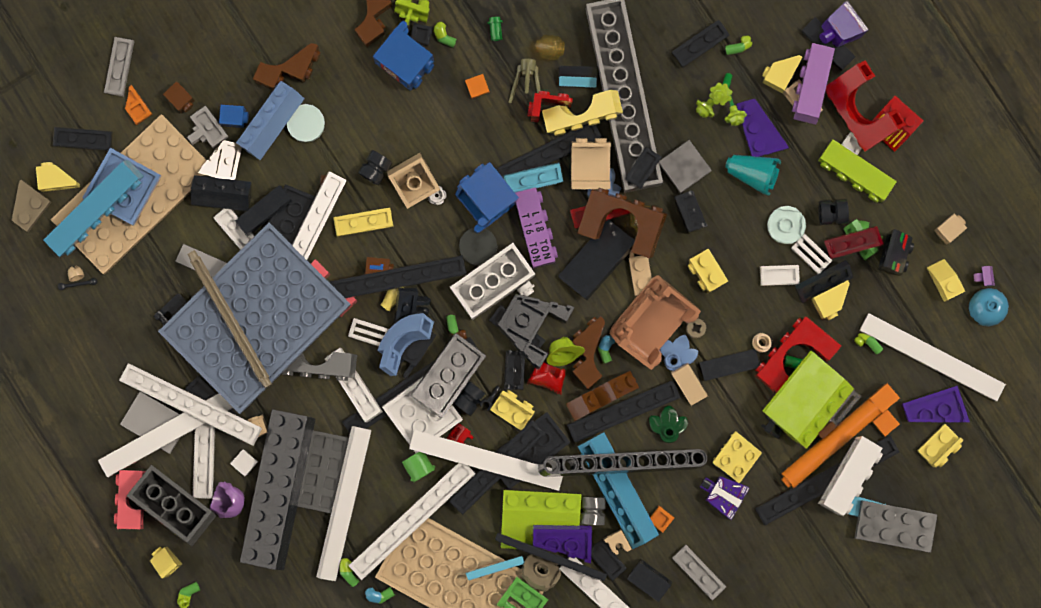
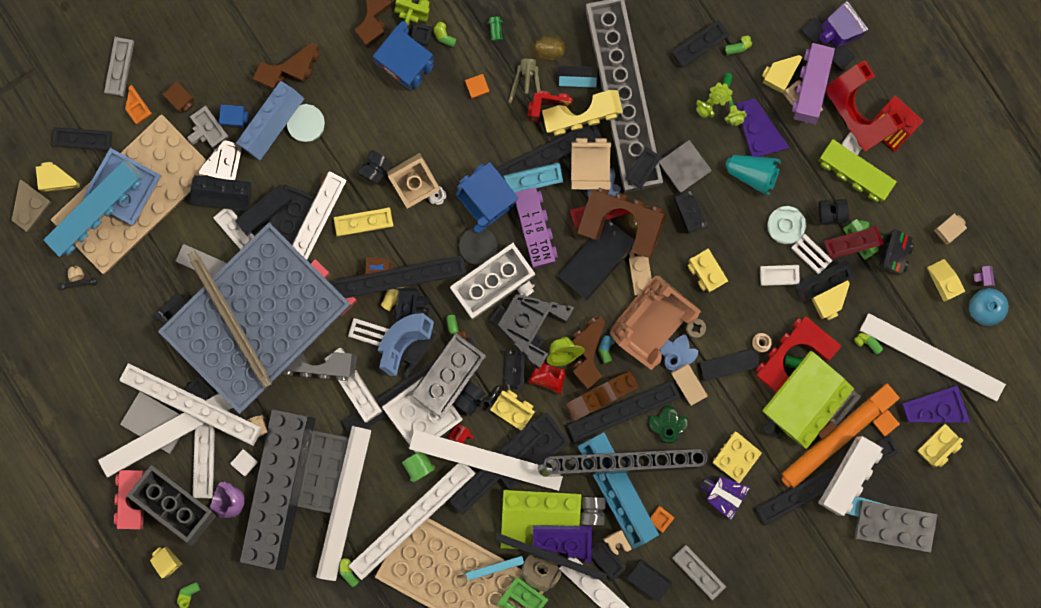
(377, 597): arm -> none

